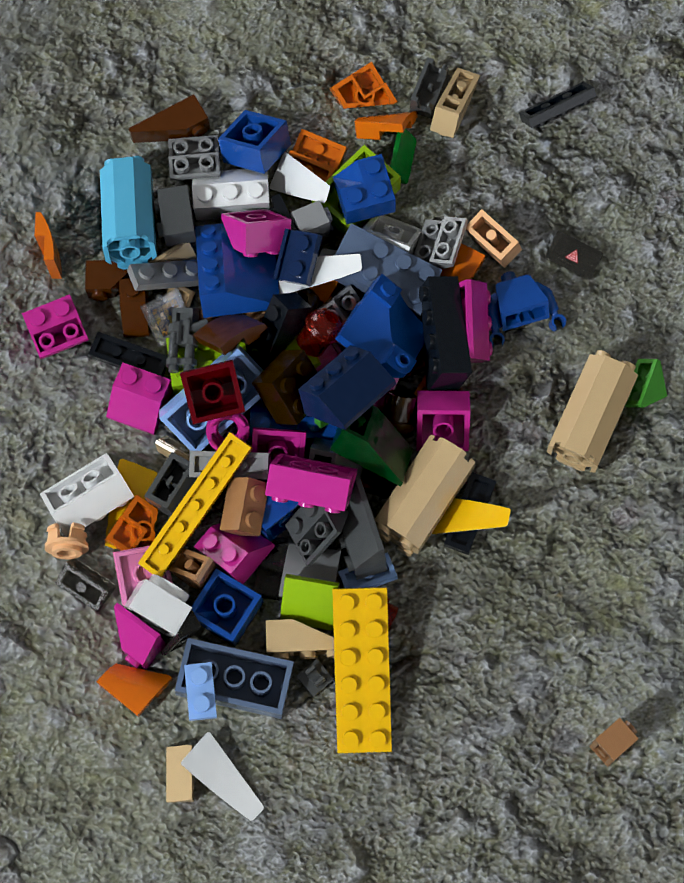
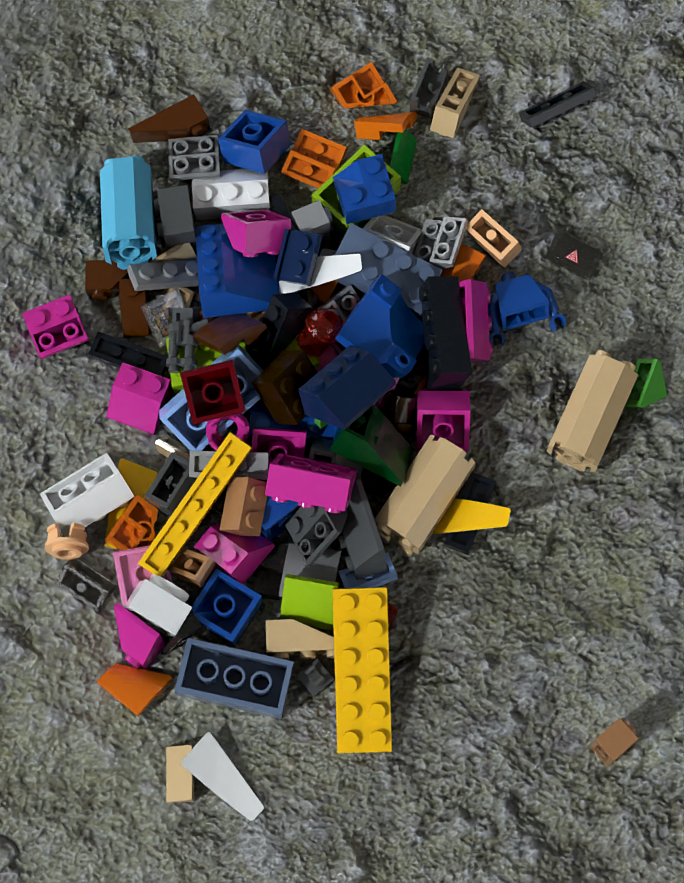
(48, 246): orange slope -> none
(200, 691): light blue plate -> none
(298, 181): white sticker -> none

